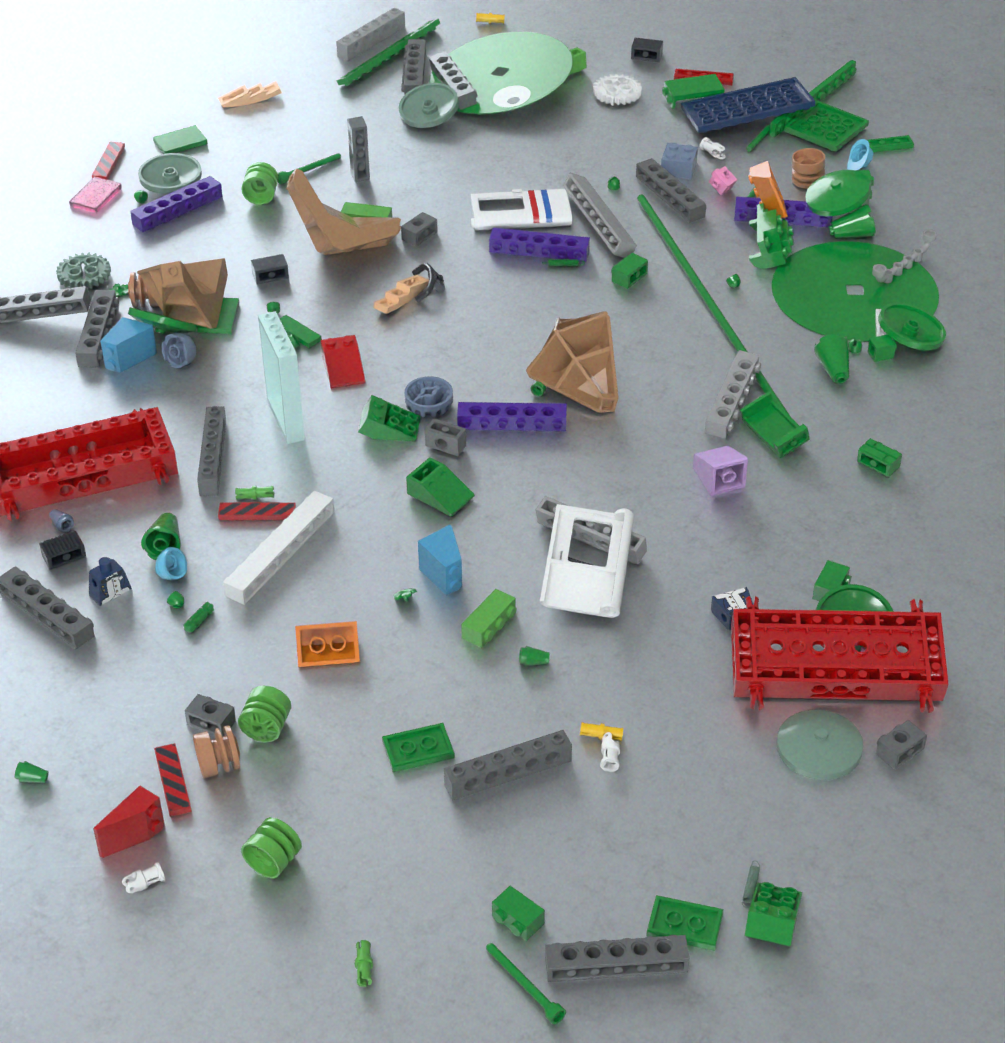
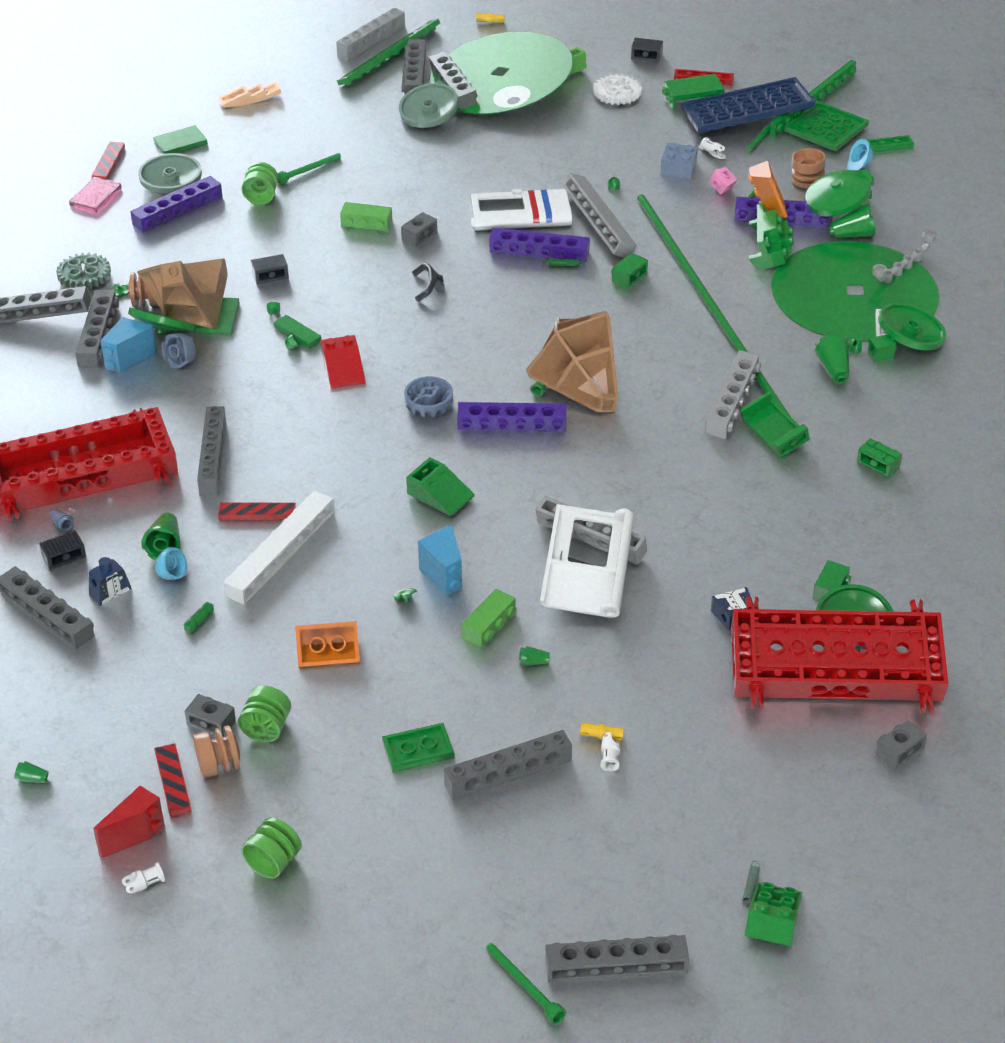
(141, 196): green hinge -> none
(176, 600): green hinge -> none
(254, 492): bright green pin -> none
(281, 377): light aqua panel -> none
(333, 230): medium nougat panel -> none
(358, 149): dark grey brick -> none
(363, 963): bright green pin -> none
(388, 421): green slope -> none
(402, 294): light nougat slope -> none
(445, 437): dark grey brick -> none
(518, 913): green brick -> none
(671, 190): dark grey brick -> none
(680, 917): green tile -> none
(721, 469): lavender slope -> none
(733, 281): green hinge -> none
(819, 744): sand green dish -> none

